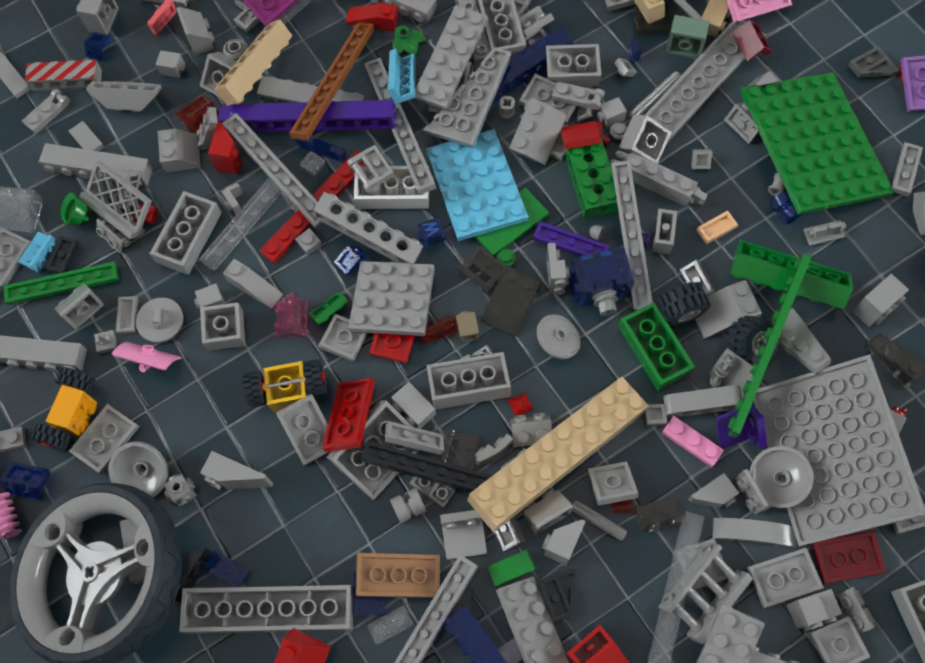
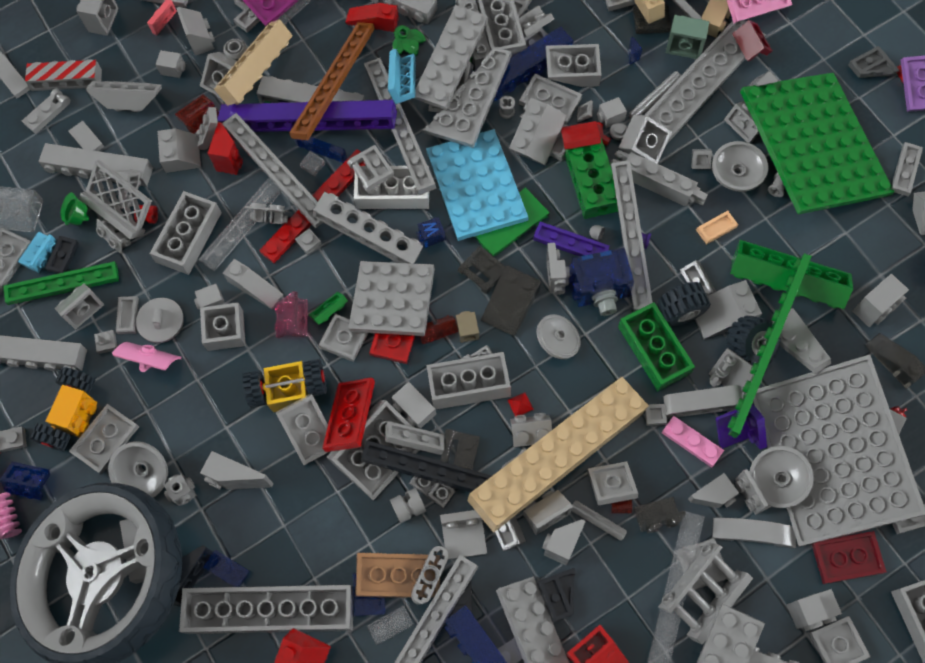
(95, 44): clear blue bracket -> none
(230, 194): light grey bracket -> none
(277, 213): none -> light grey hinge
(350, 259): clear blue bracket -> none
(441, 563): none -> light grey beam
(488, 453): light grey slope -> none
(506, 257): green plate -> none
(511, 567): green slope -> none
(577, 95): light grey plate -> none
(625, 67): light grey plate -> none
(664, 231): light grey brick -> none
(742, 158): none -> light grey dish
(783, 205): clear blue wheel -> none
(785, 578): light grey plate -> none
(825, 232): light grey hinge -> none
(851, 602): light grey hinge -> none

